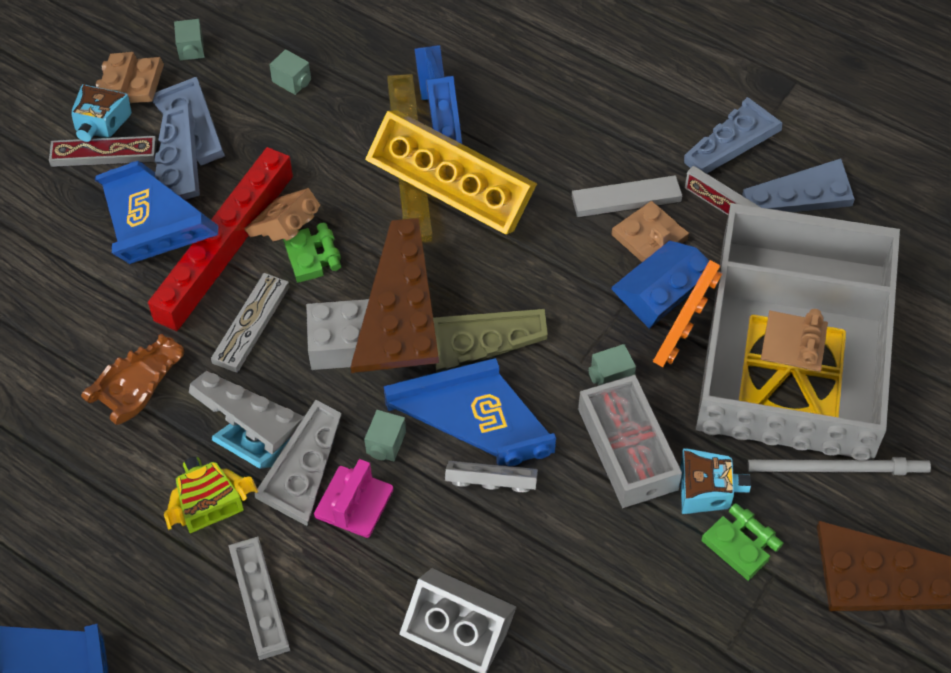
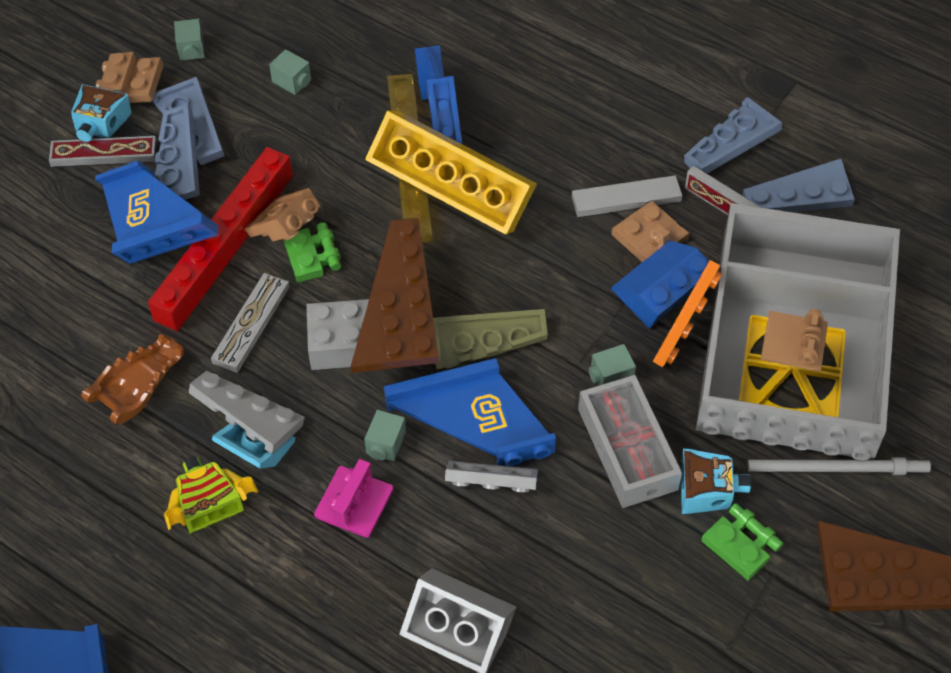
(259, 598): light grey tile -> none
(298, 471): light grey wing -> none

